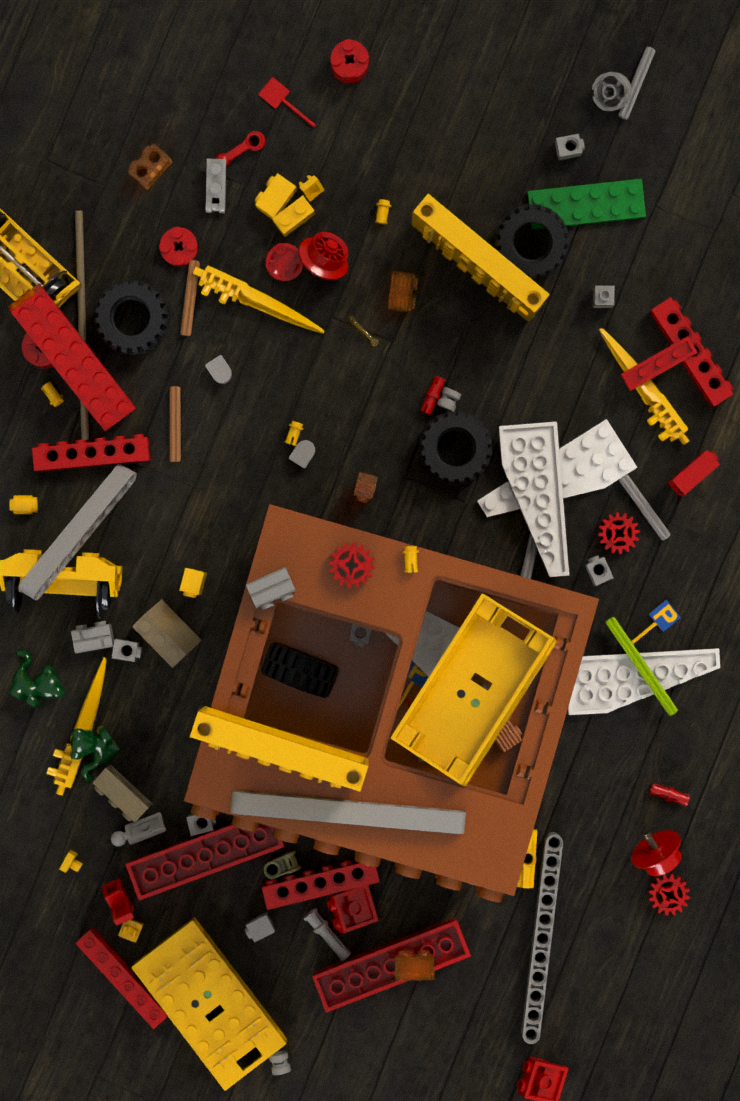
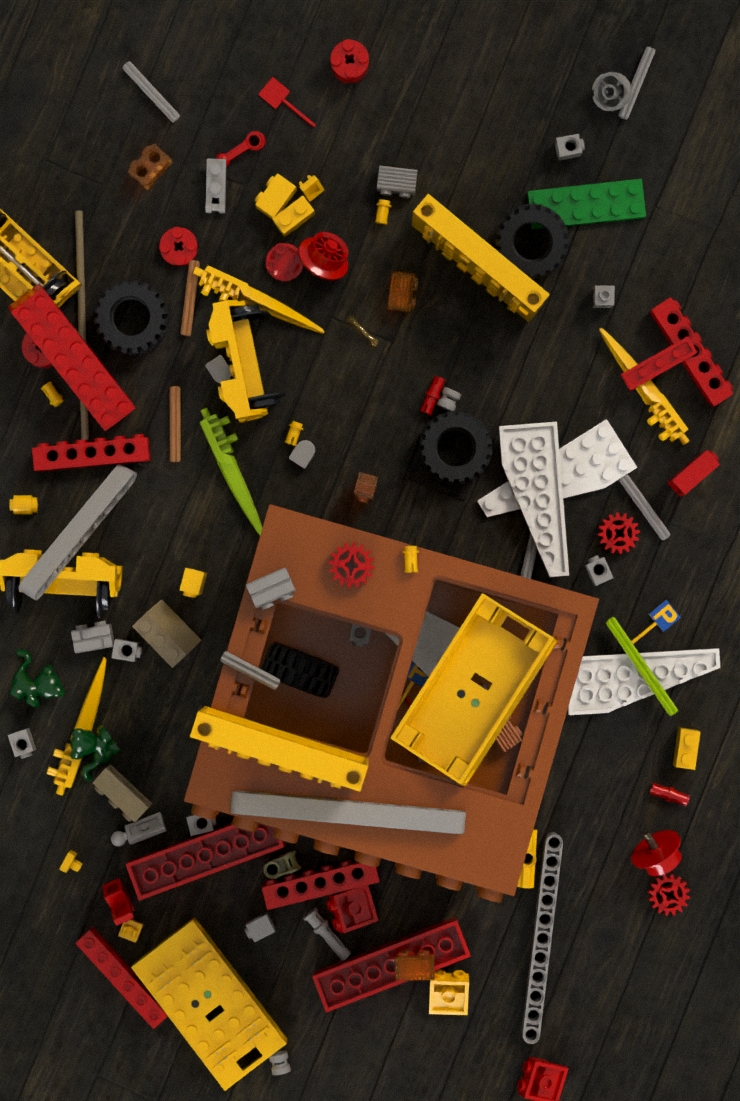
(14, 739): none -> light grey brick
(151, 92): none -> light grey axle
(222, 449): none -> lime piece
(231, 330): none -> yellow piece
(250, 670): none -> light grey axle
(396, 181): none -> light grey brick
(449, 993): none -> yellow plate
(686, 748): none -> yellow brick

